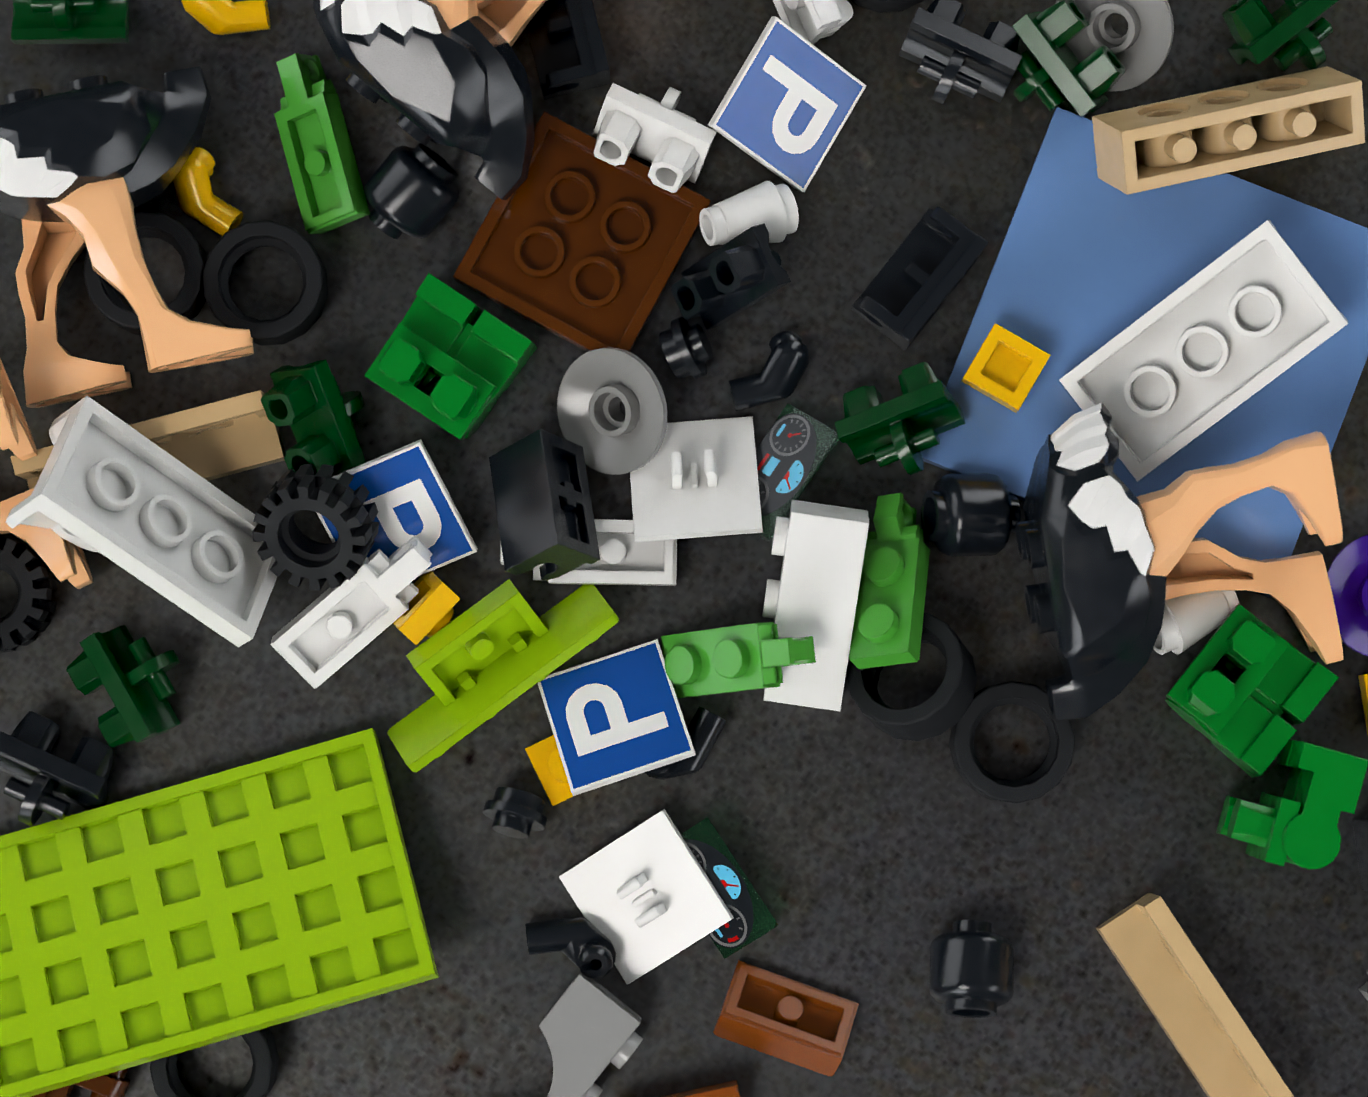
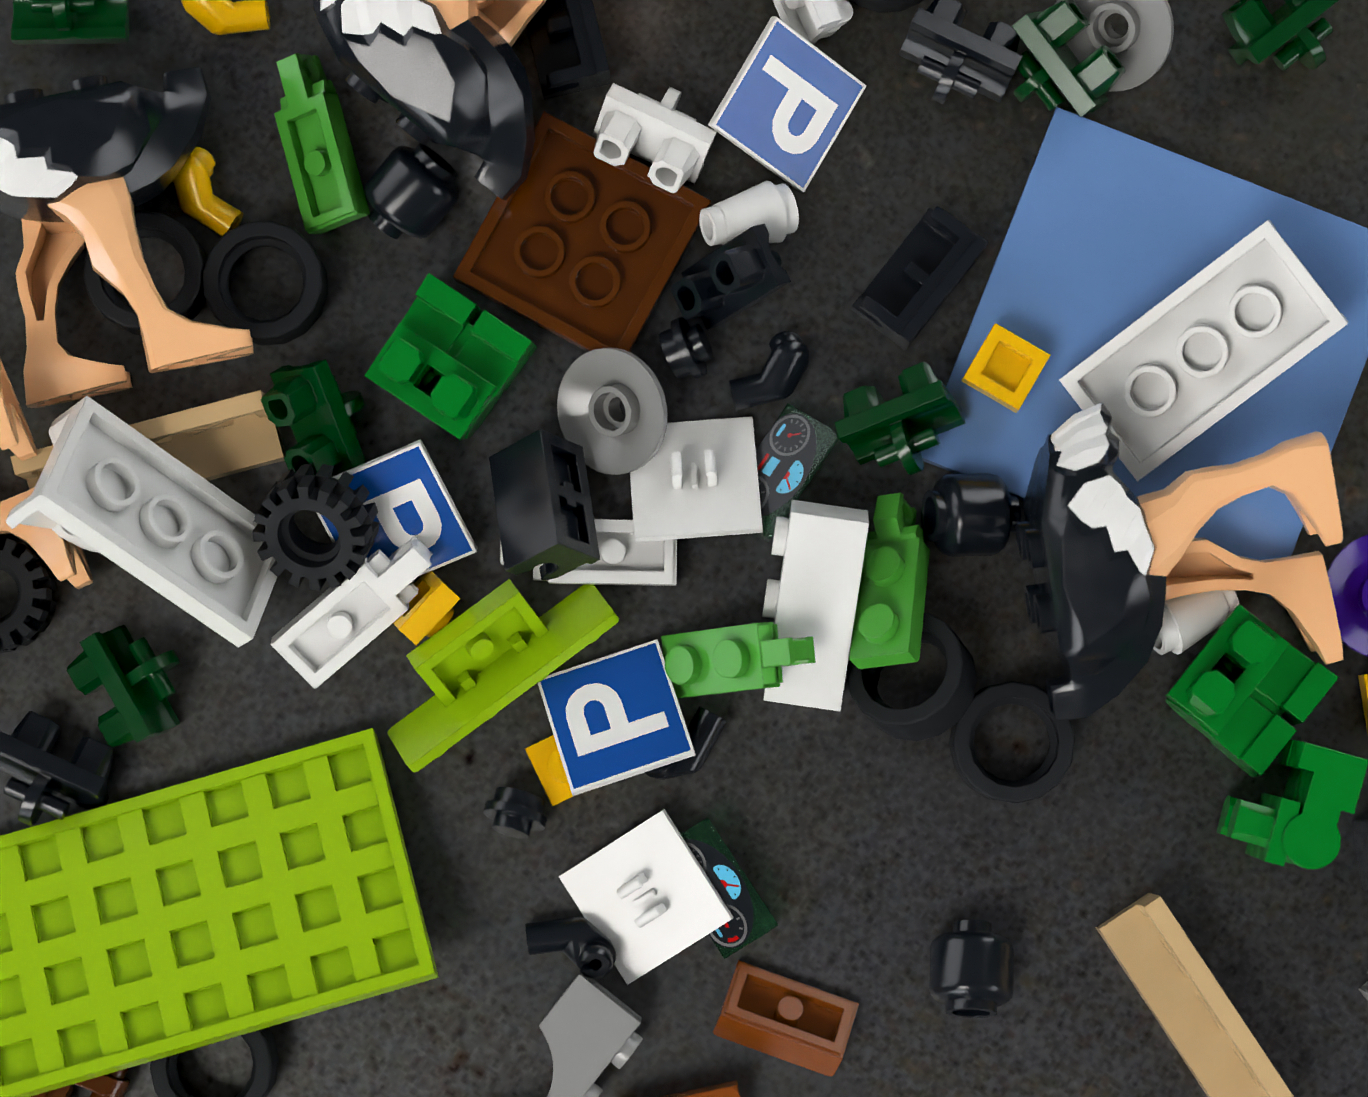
(1228, 129): tan brick -> none

